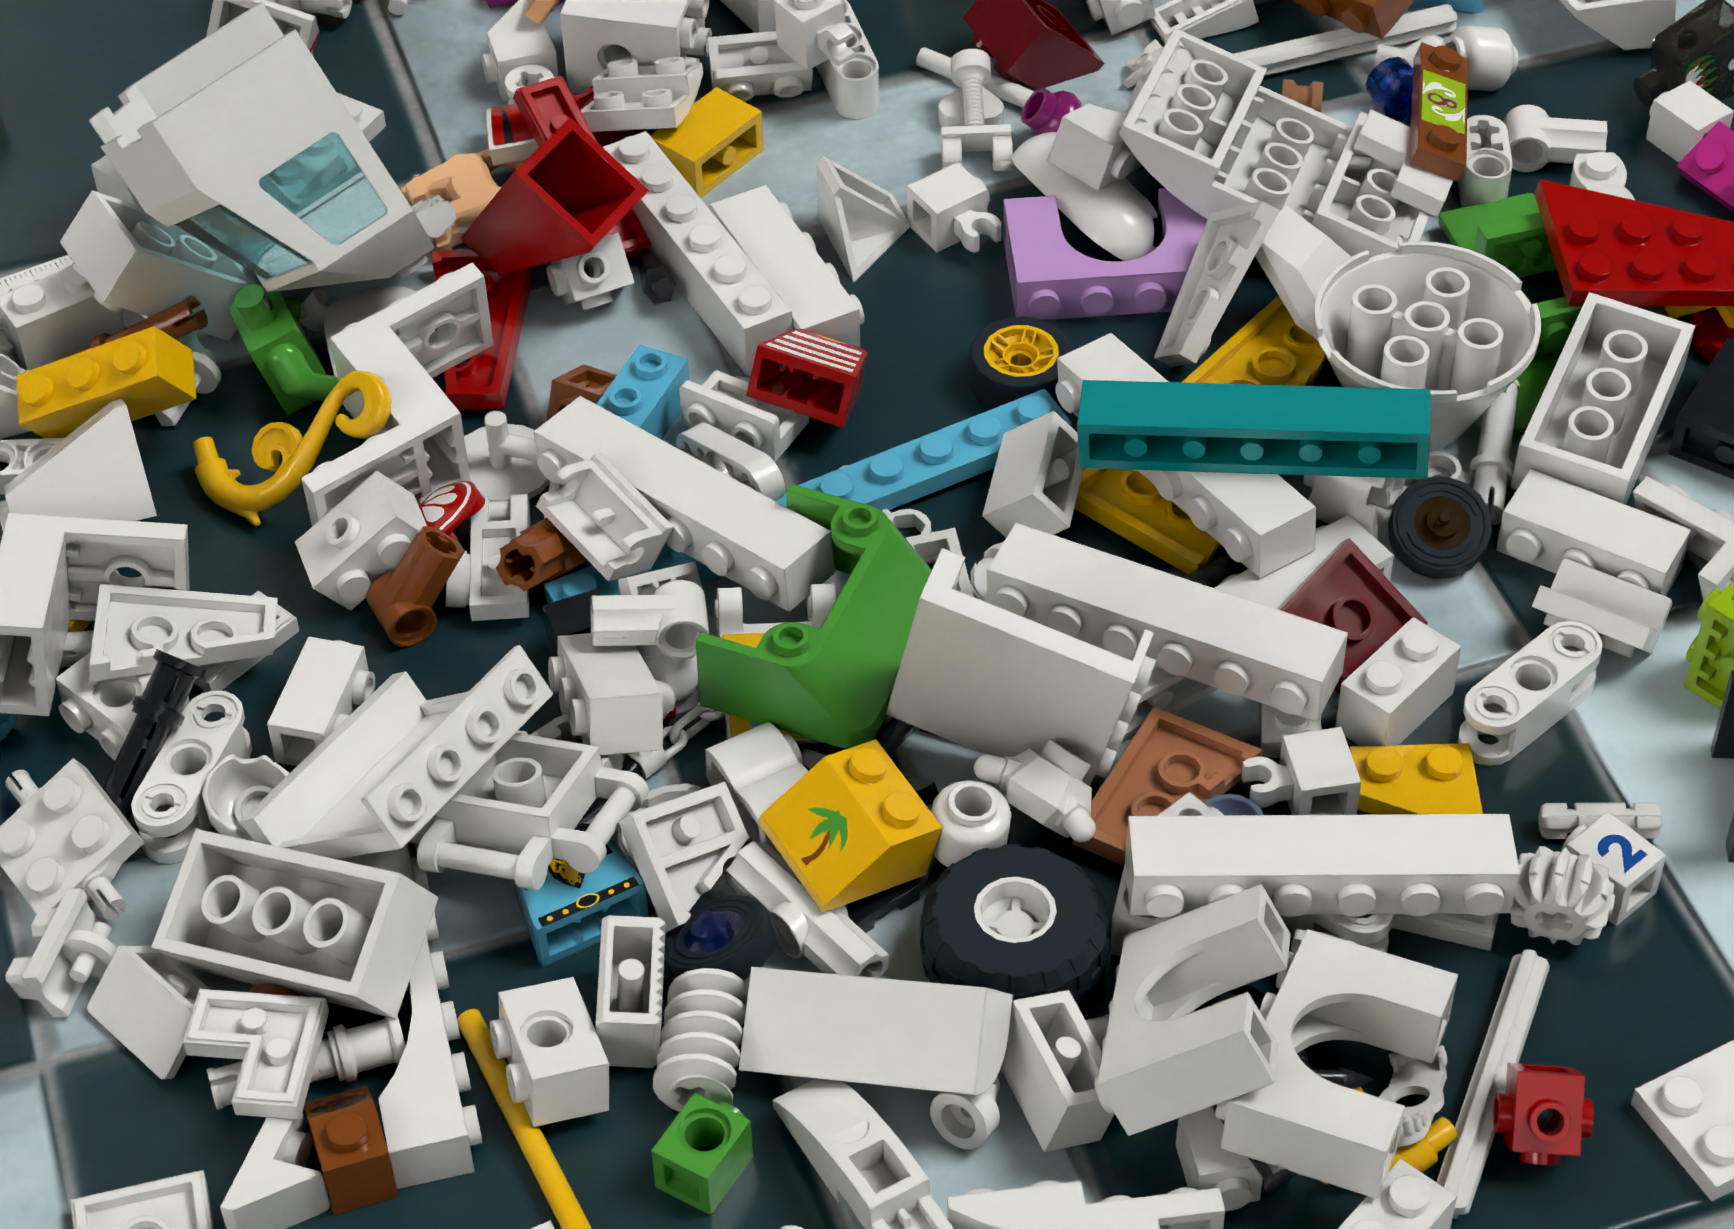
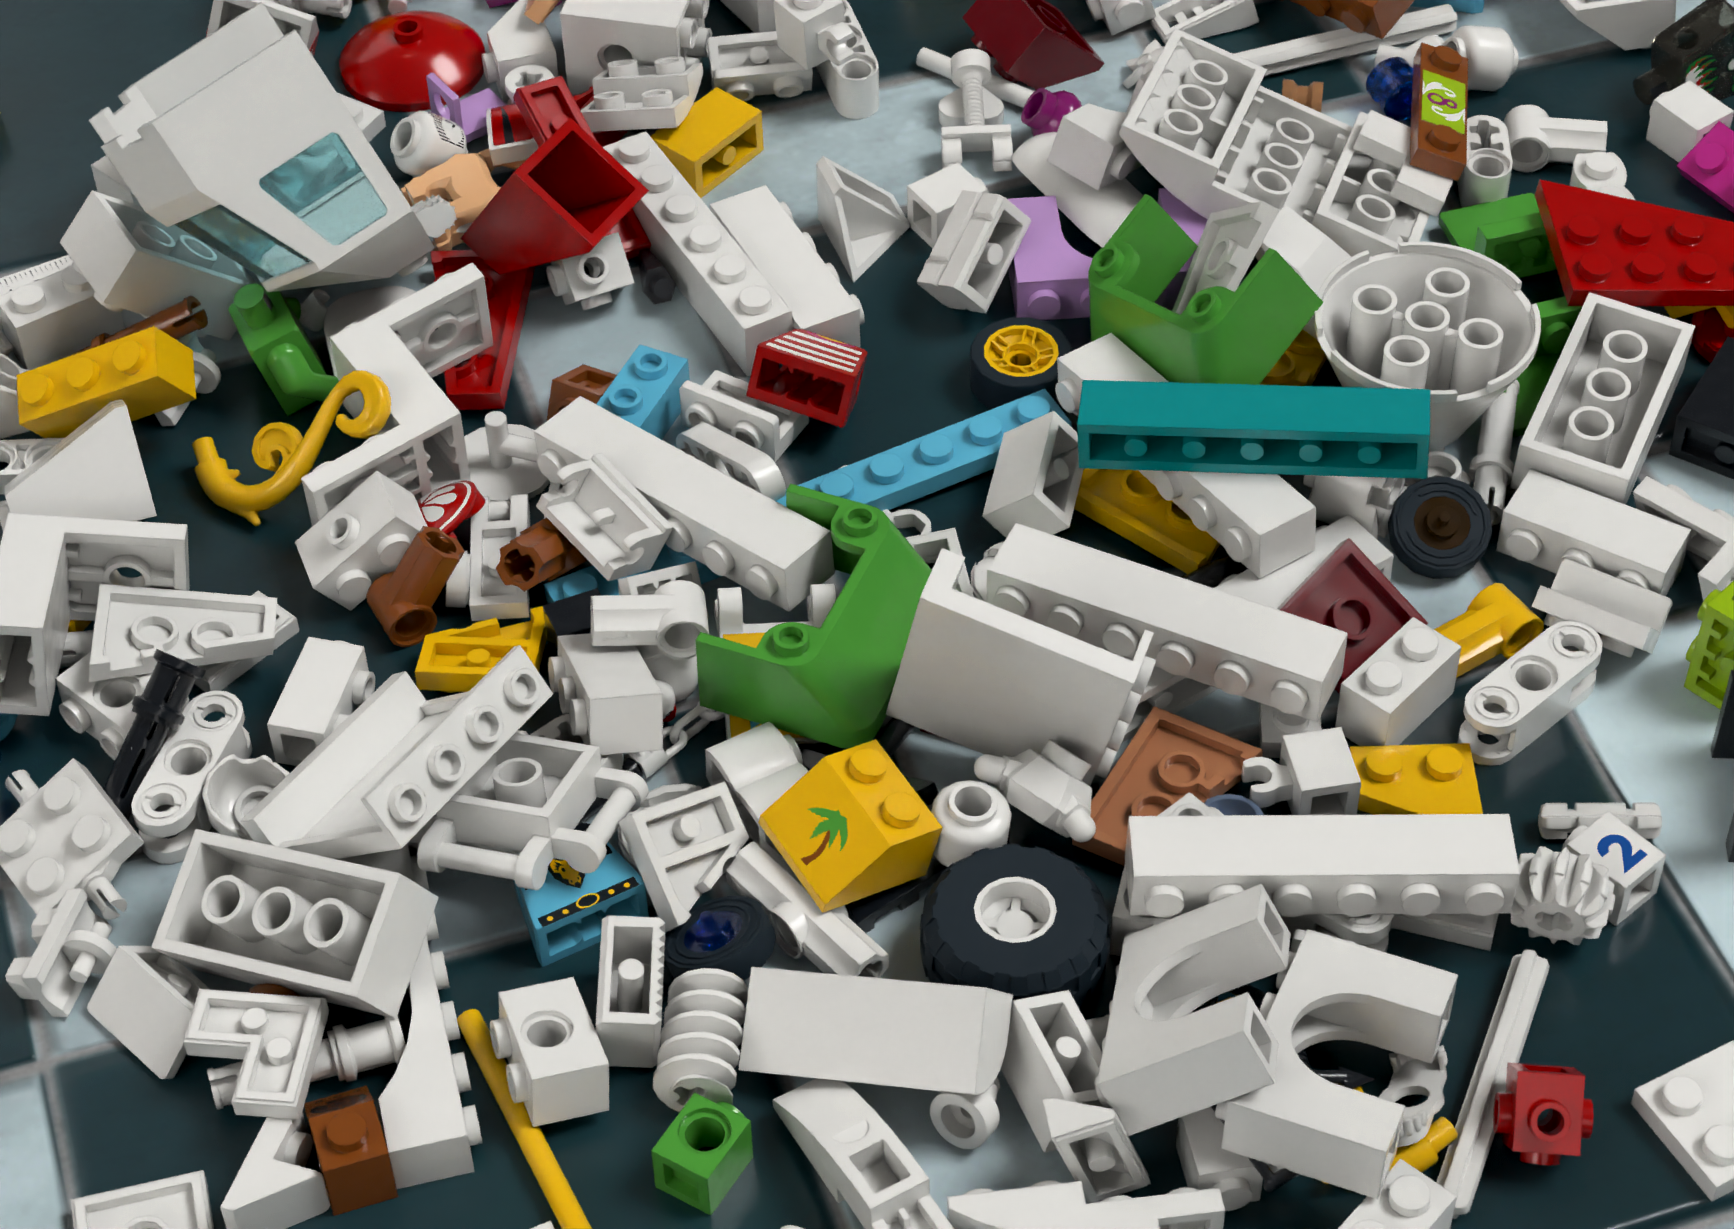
(393, 54): none -> red dish
(425, 142): none -> white head
(461, 657): none -> yellow wing
(468, 112): none -> lavender bracket
(974, 251): none -> white brick
(1095, 1148): none -> white slope
(1220, 332): none -> bright green windscreen
(1492, 626): none -> yellow piece

